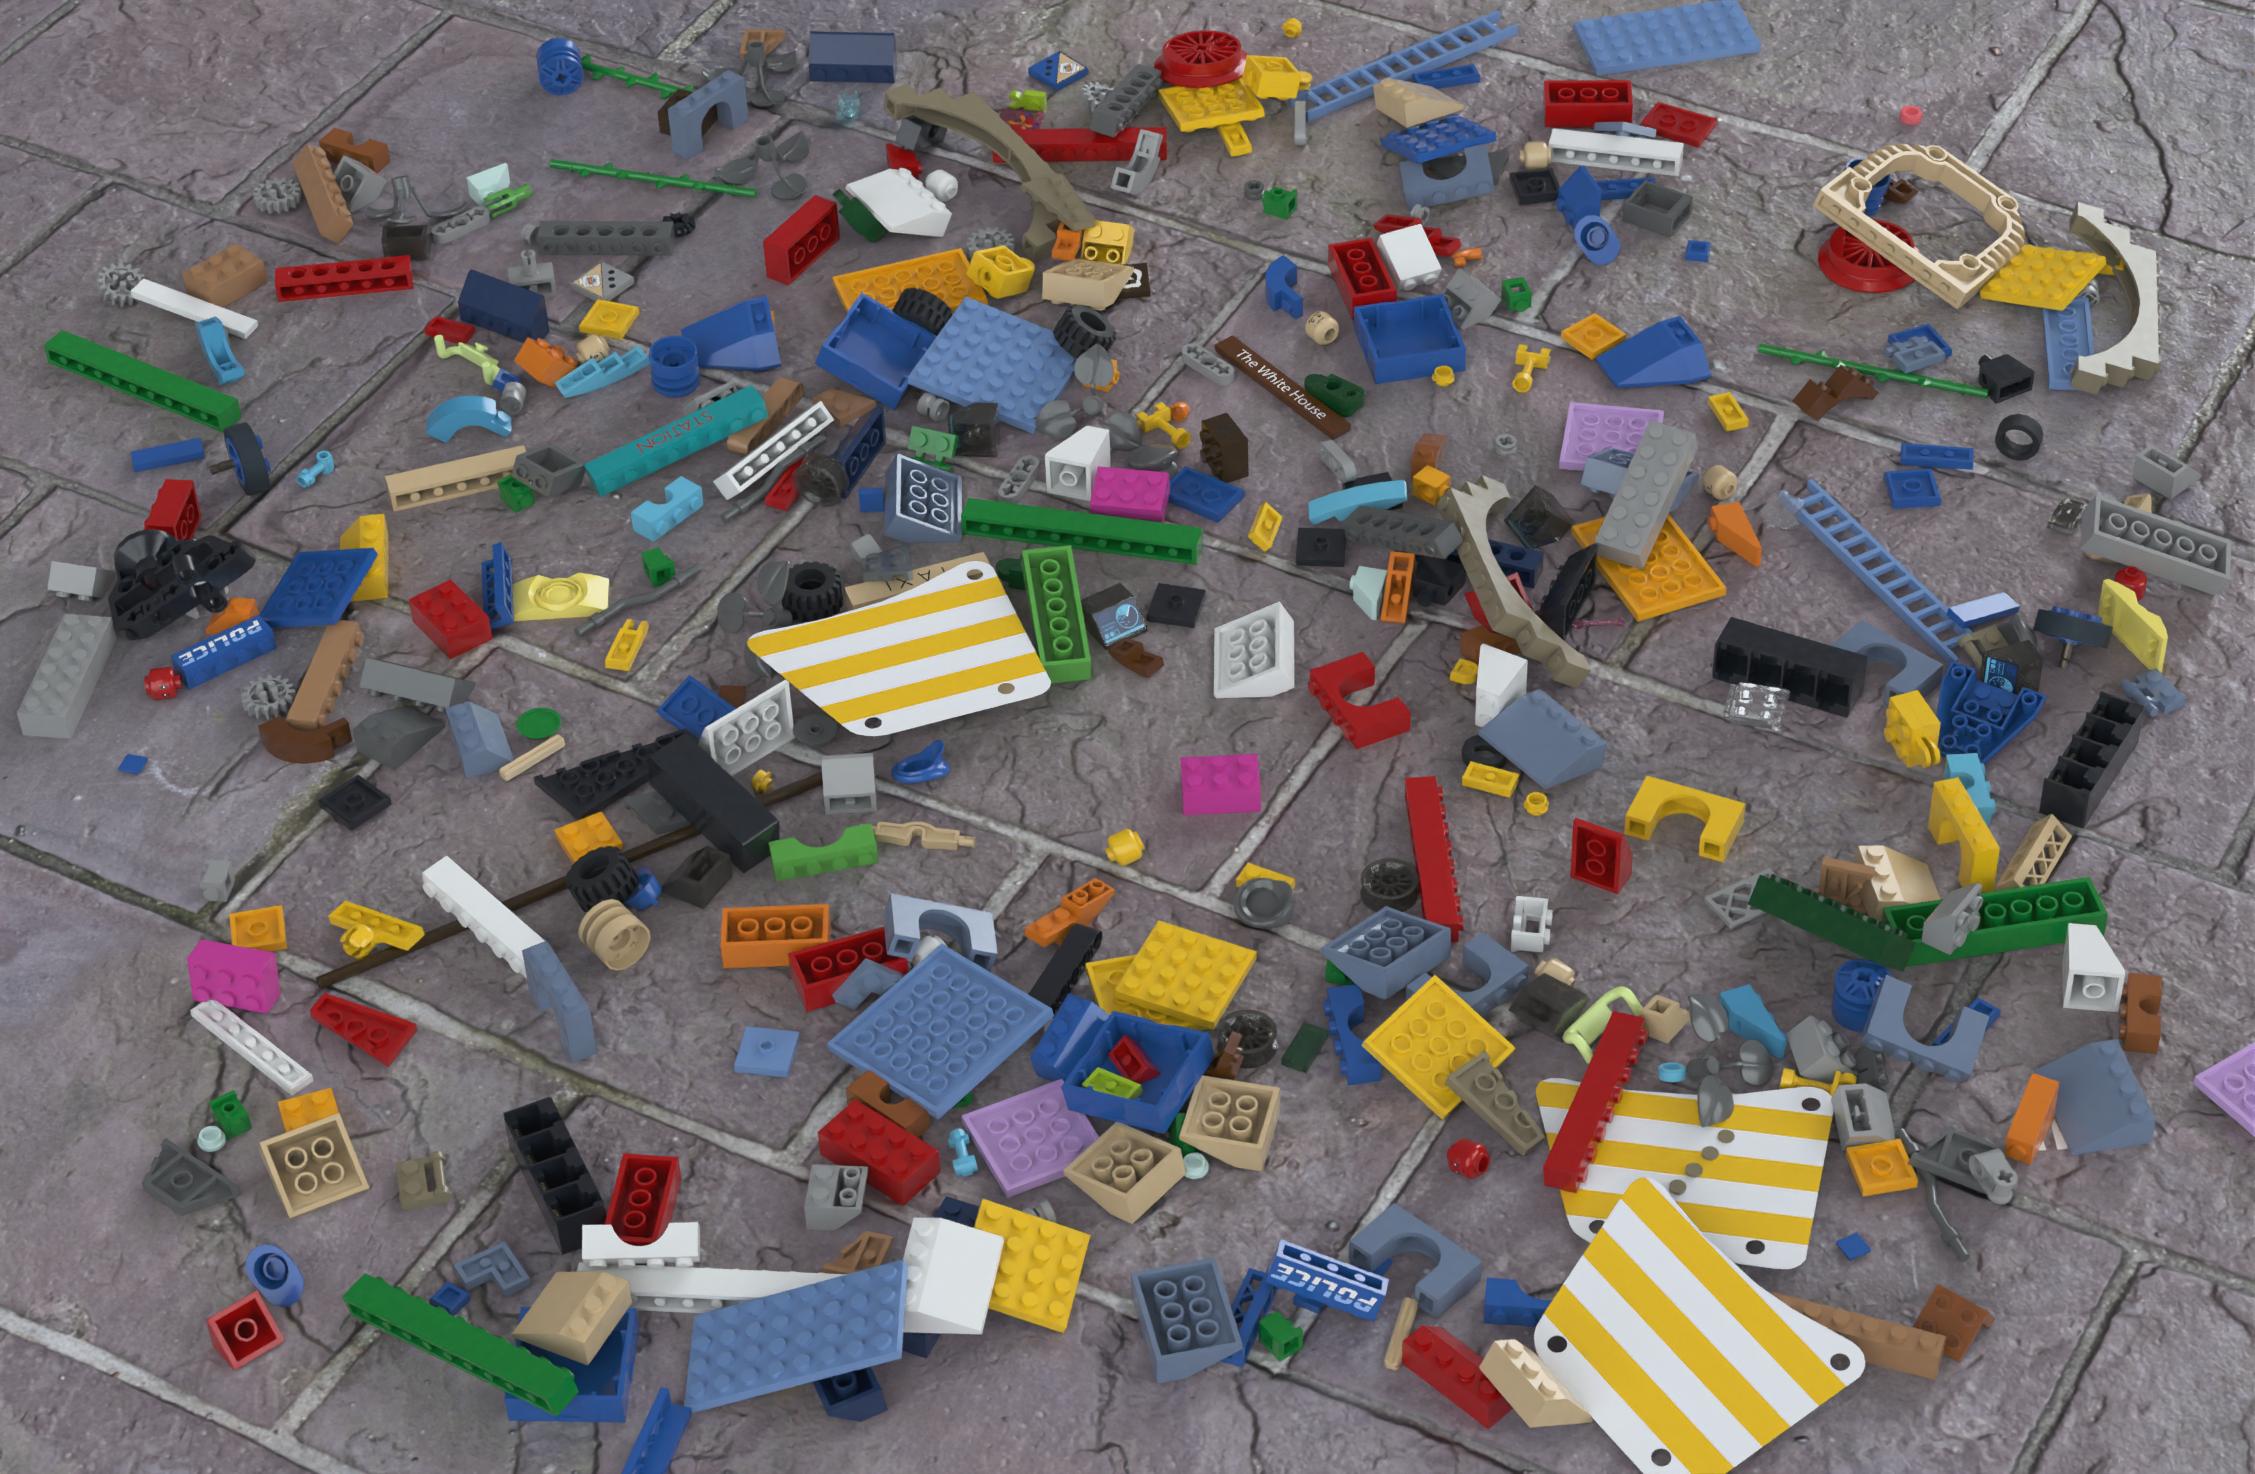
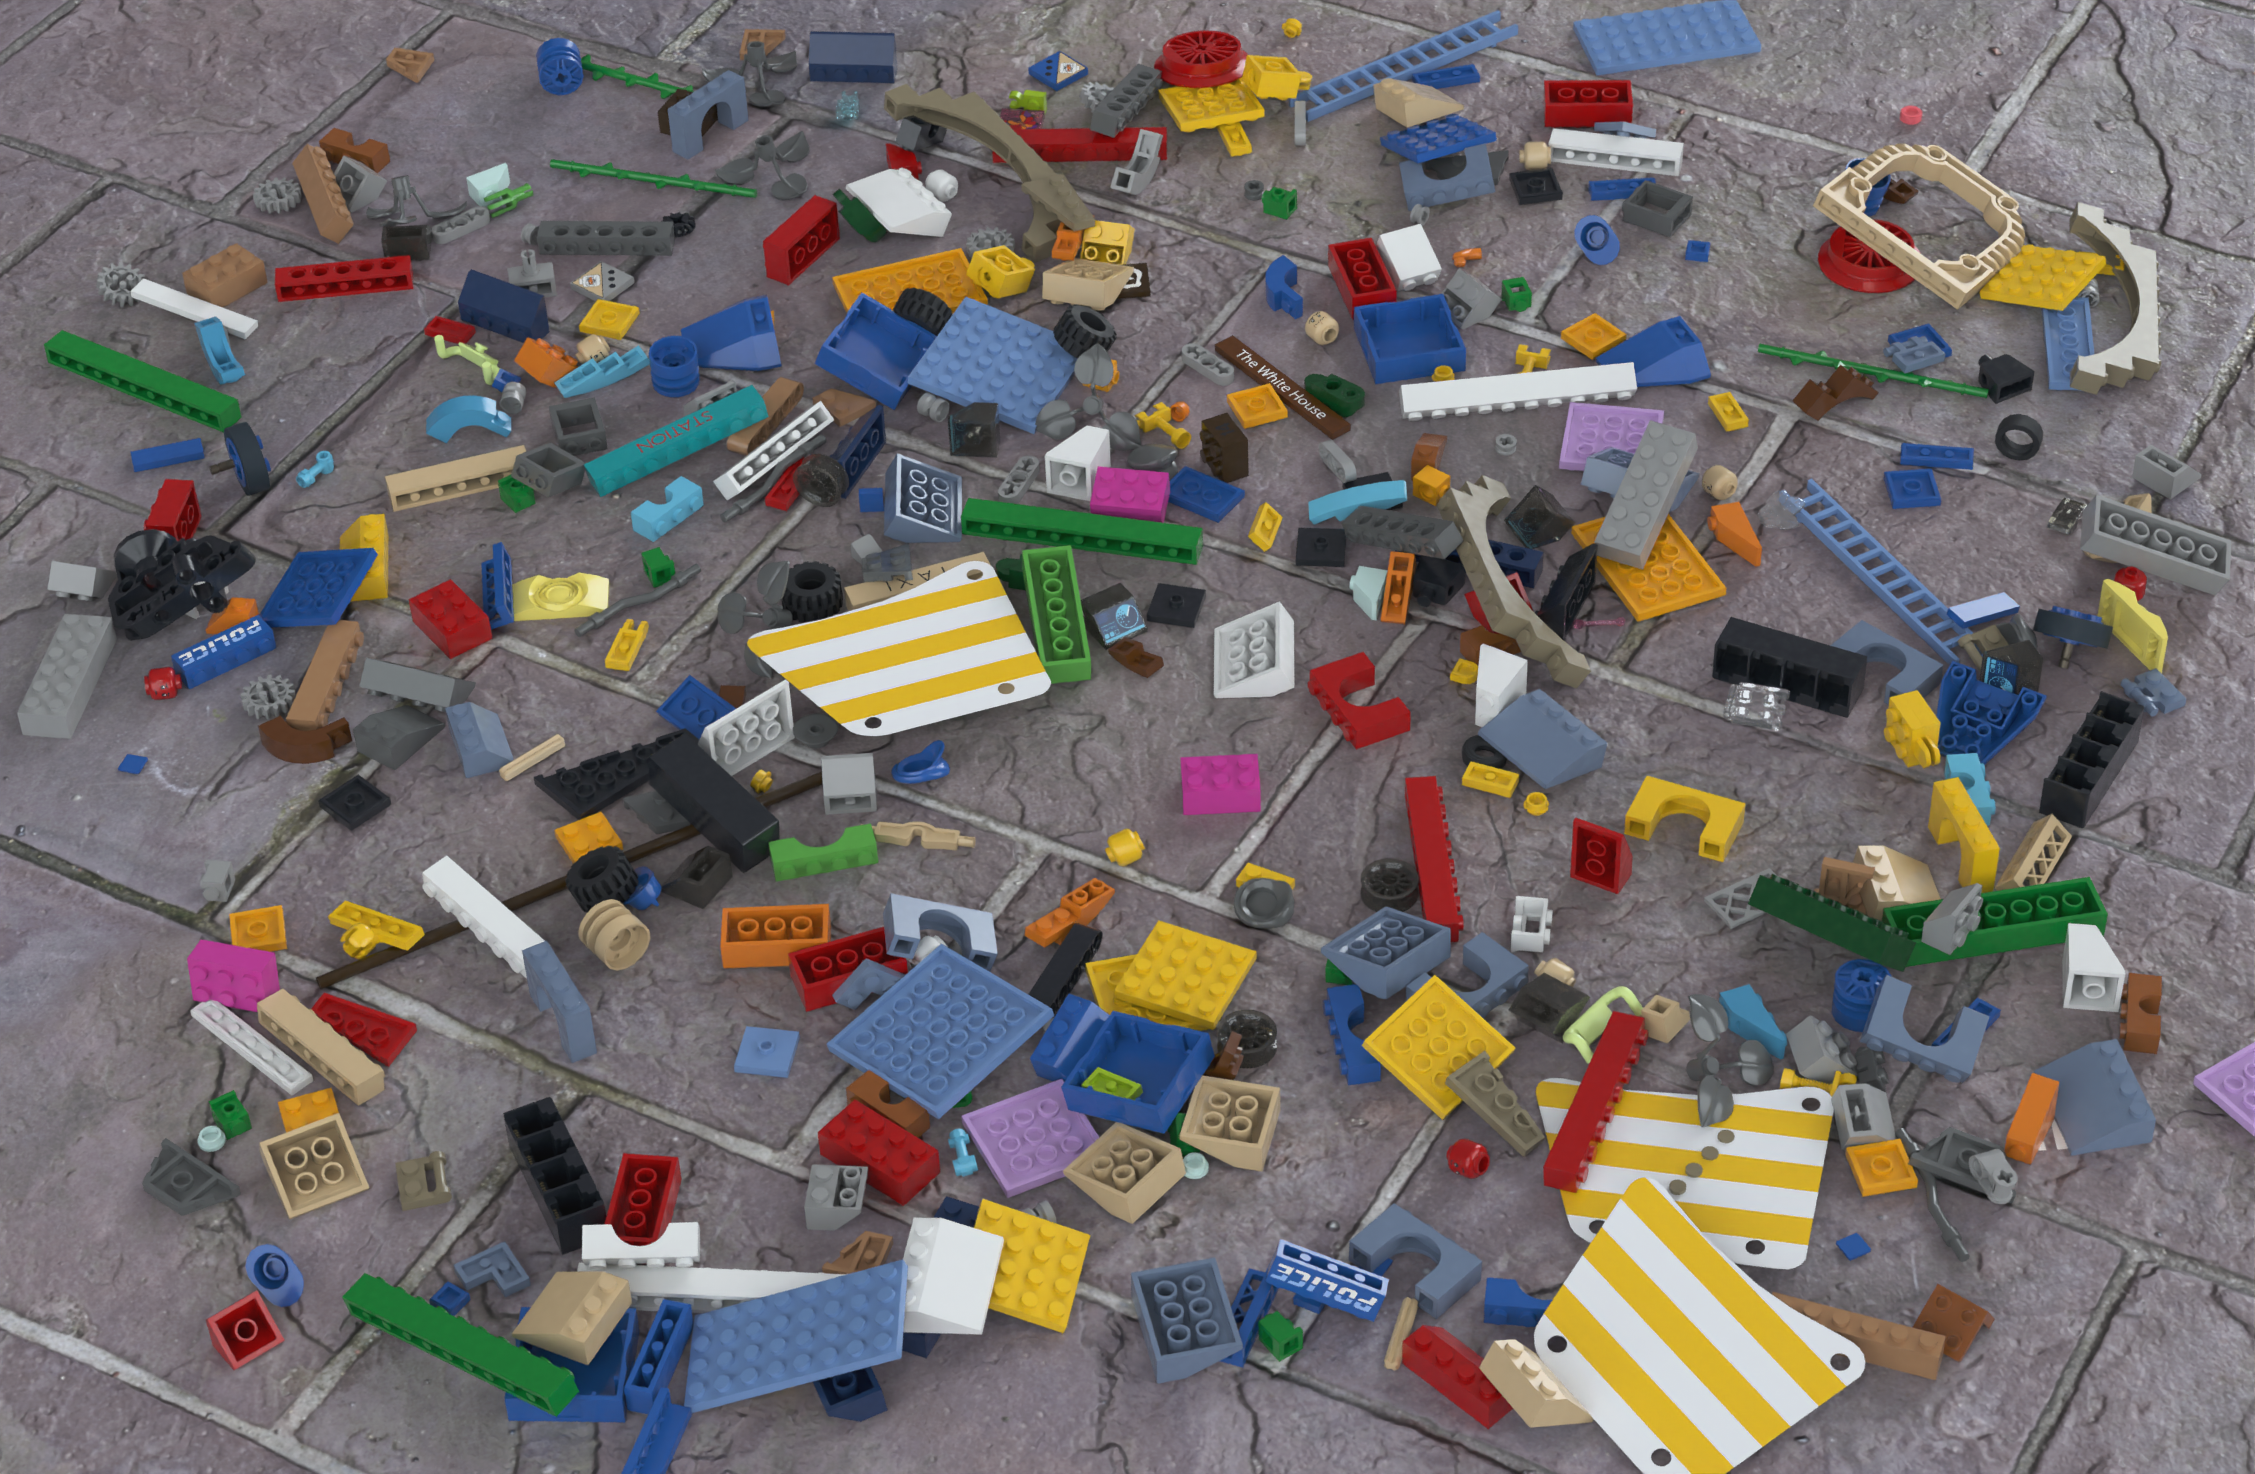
(321, 1046): none -> tan brick
(410, 63): none -> medium nougat wing
(538, 723): green piece -> none
(575, 414): none -> dark grey window
(659, 1355): none -> blue brick
(933, 442): green plate -> none
(1133, 1061): red slope -> none
(1257, 406): none -> light orange plate
(1305, 1047): clear green tile -> none
(1441, 245): red slope -> none
(1517, 390): none -> white brick
(1579, 197): blue slope -> none
(1671, 1072): medium azure tile -> none
(1679, 124): red tile -> none

